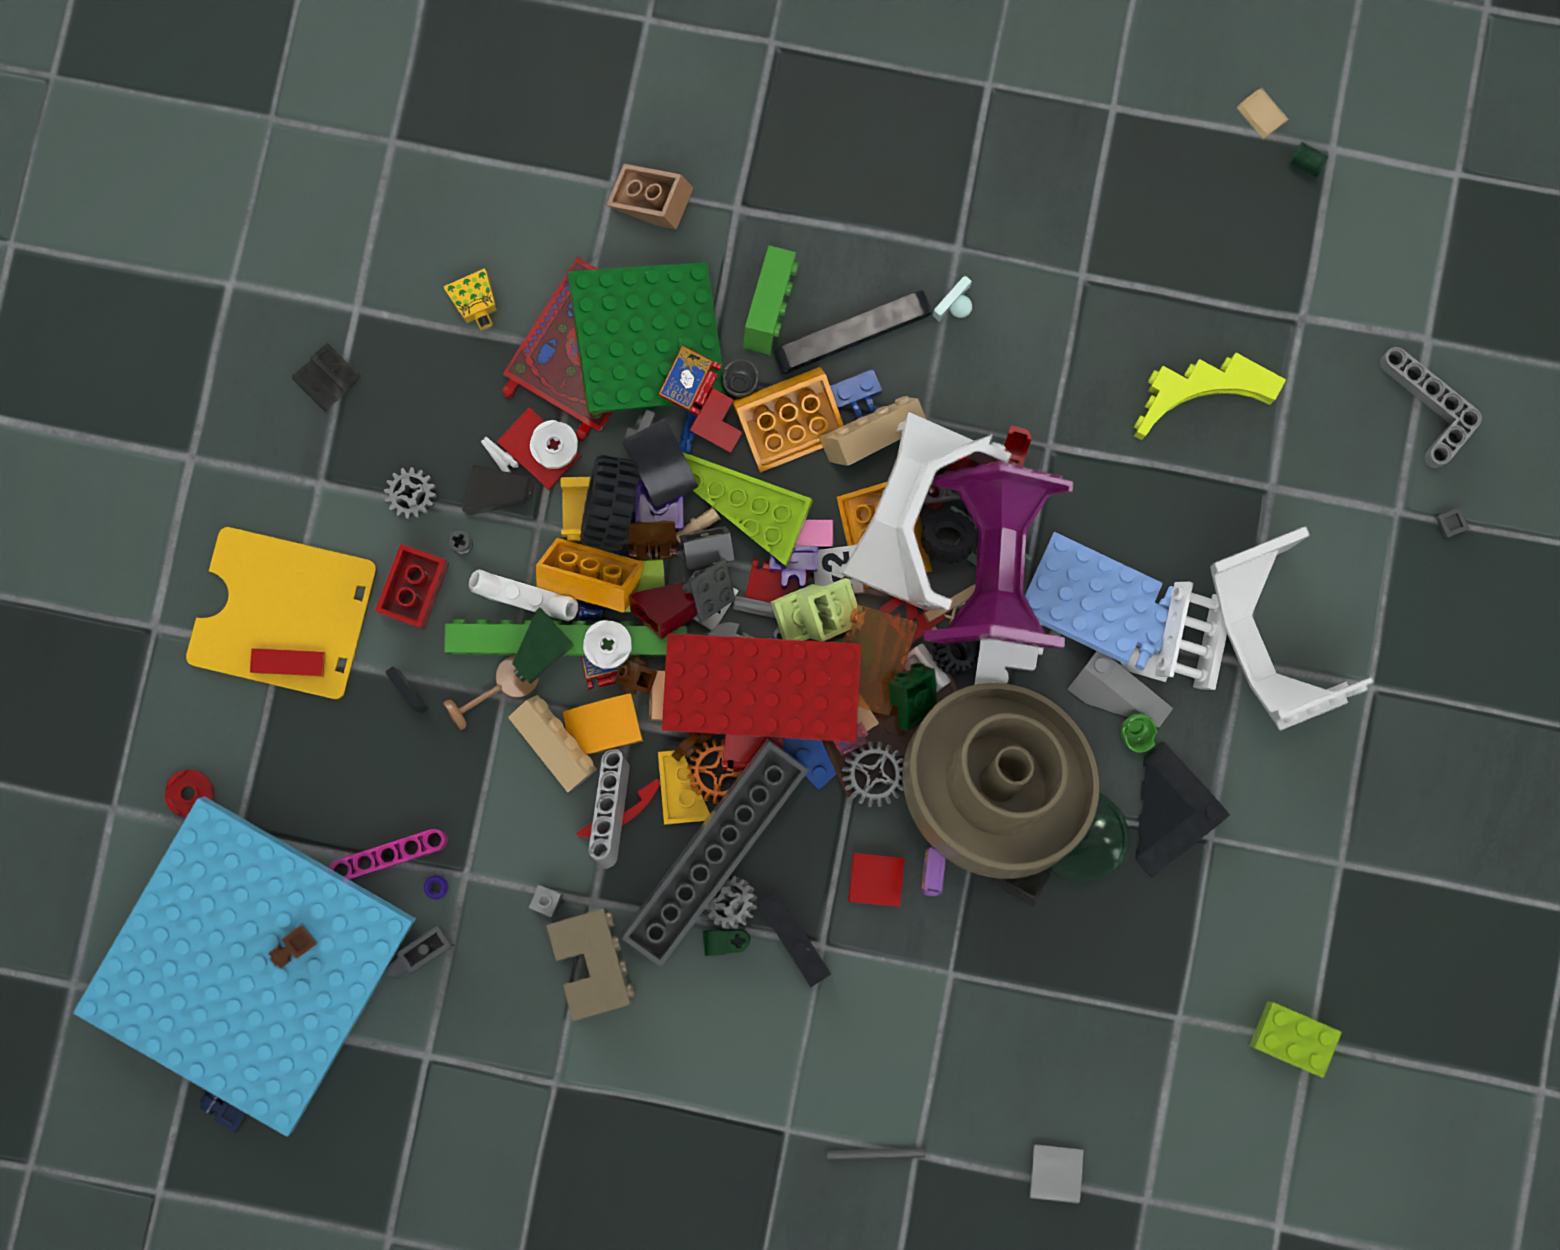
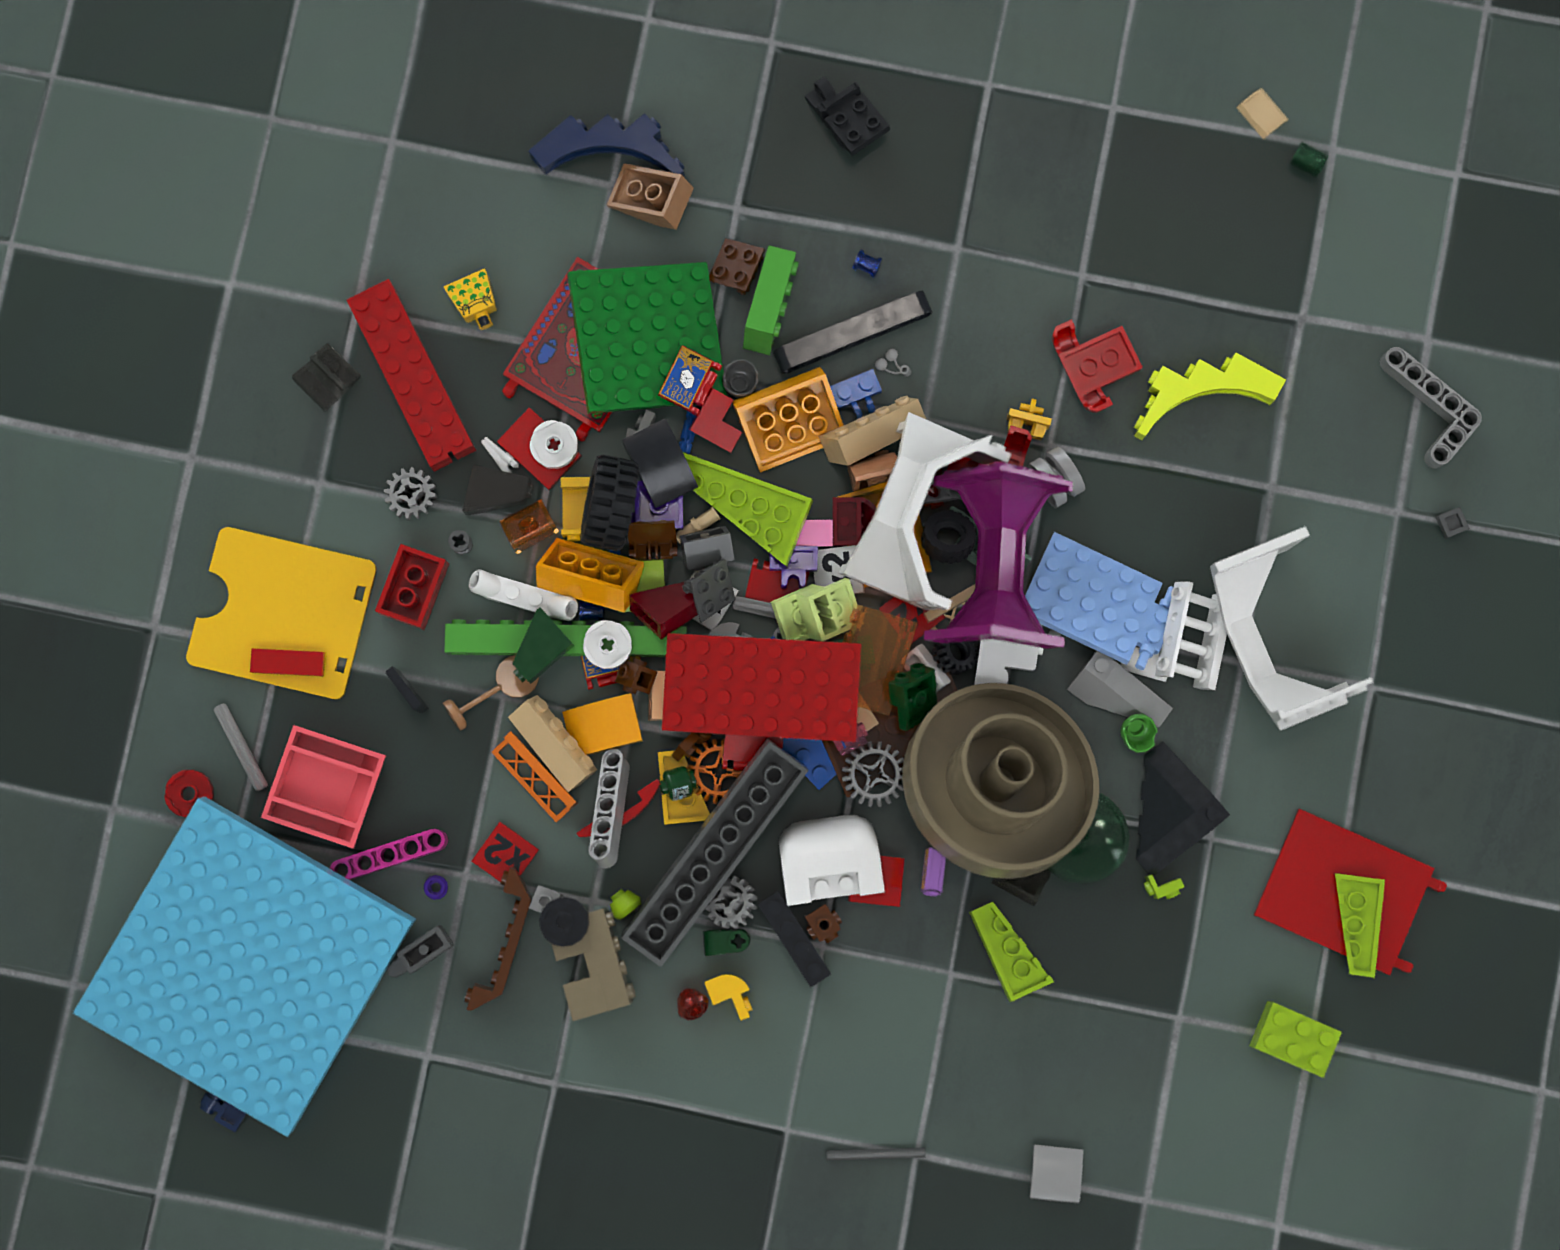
(240, 747): none -> light grey axle
(296, 942): reddish brown plate -> none
(323, 786): none -> coral slope
(411, 375): none -> red piece
(480, 993): none -> reddish brown slope
(503, 850): none -> red tile
(529, 526): none -> clear orange slope
(541, 771): none -> orange fence
(564, 921): none -> black tile
(607, 136): none -> dark blue arch
(624, 903): none -> lime cone
(678, 783): none -> dark green head
(691, 1004): none -> clear red cone
(730, 986): none -> yellow brick
(736, 265): none -> reddish brown hinge
(818, 915): none -> reddish brown brick
(830, 859): none -> white piece
(848, 115): none -> black plate
(851, 519): none -> dark red slope
(867, 263): none -> clear blue bush
(871, 470): none -> nougat slope
(892, 355): none -> light grey piece
(955, 301): light aqua tile -> none
(1013, 962): none -> lime wing
(1038, 423): none -> yellow hips
(1060, 464): none -> light grey wheel
(1095, 362): none -> red piece
(1168, 889): none -> lime bracket
(1304, 890): none -> red flag
(1361, 917): none -> lime wing

